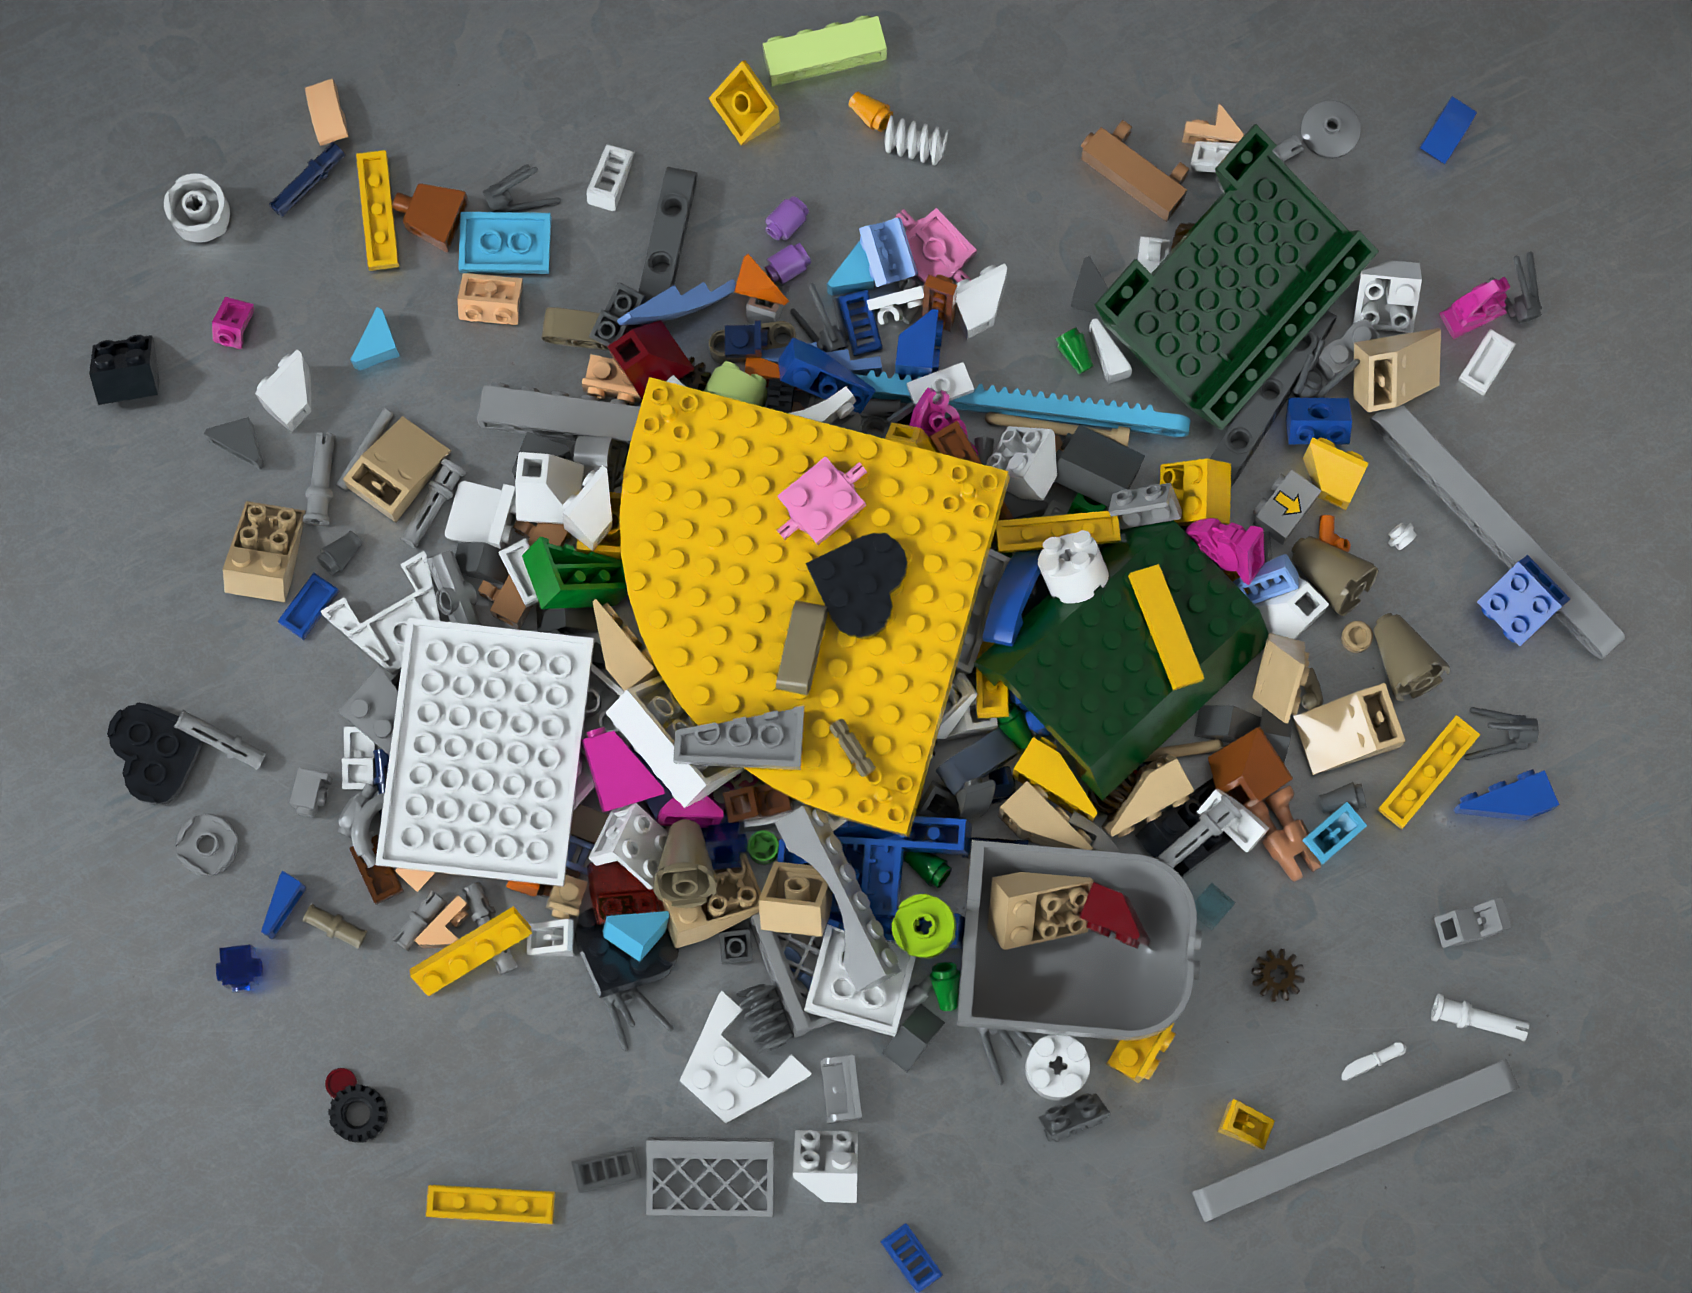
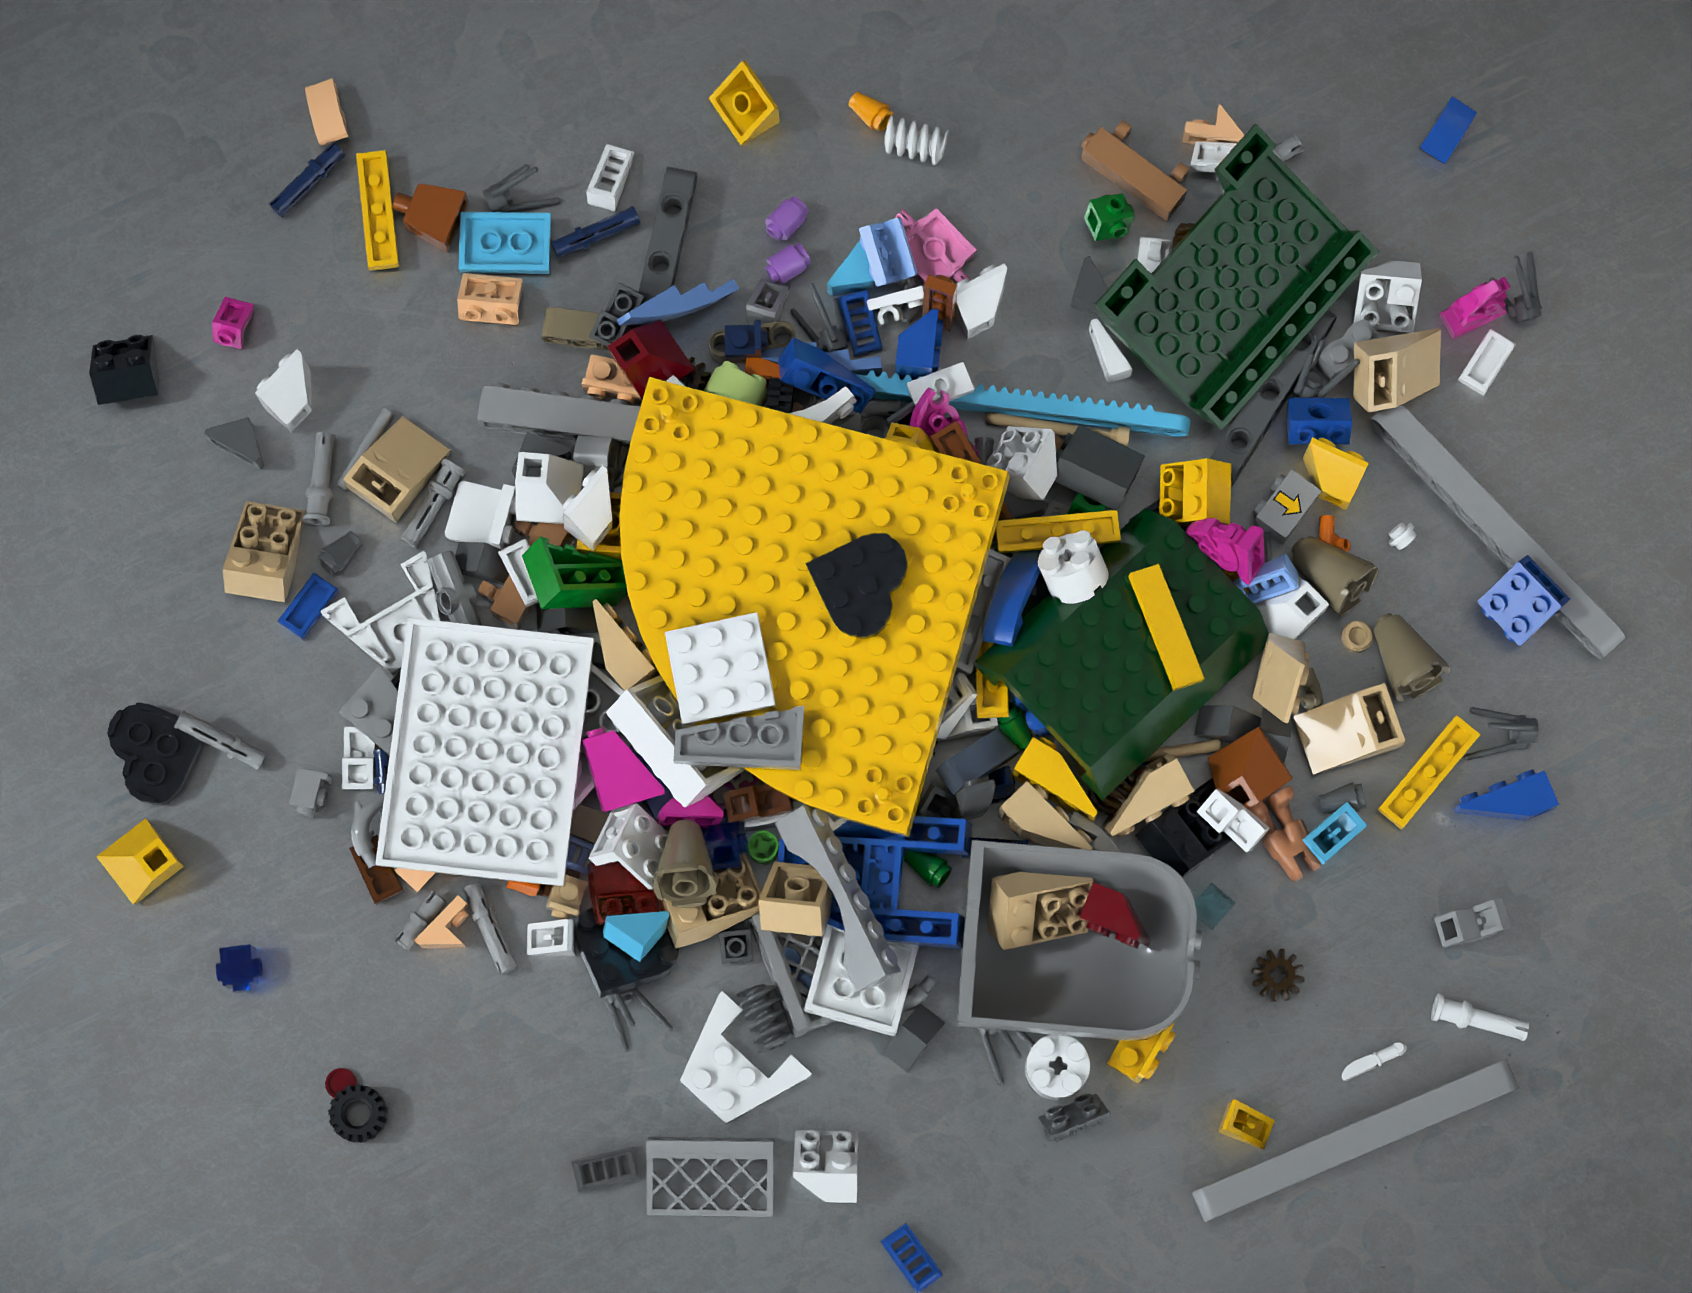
(140, 861): none -> yellow slope
(182, 211): white brick -> none
(214, 861): light grey tile -> none
(285, 897): blue slope -> none
(335, 926): dark tan pin -> none
(347, 815): light grey plant -> none
(375, 344): medium azure slope -> none
(470, 951): yellow plate -> none
(490, 1204): yellow tile -> none
(563, 247): none -> dark blue pin
(720, 668): none -> white plate
(755, 283): orange slope -> none
(801, 647): dark tan beam -> none
(821, 500): bright pink plate -> none
(824, 50): yellowish green brick -> none
(841, 1089): light grey hinge -> none
(852, 747): dark tan axle -> none
(908, 917): lime plate -> none
(946, 982): green cone -> none
(1075, 350): green cone -> none
(1109, 217): none -> green brick
(1145, 505): light grey bracket -> none
(1209, 824): light grey pin -> none
(1327, 141): light grey dish -> none

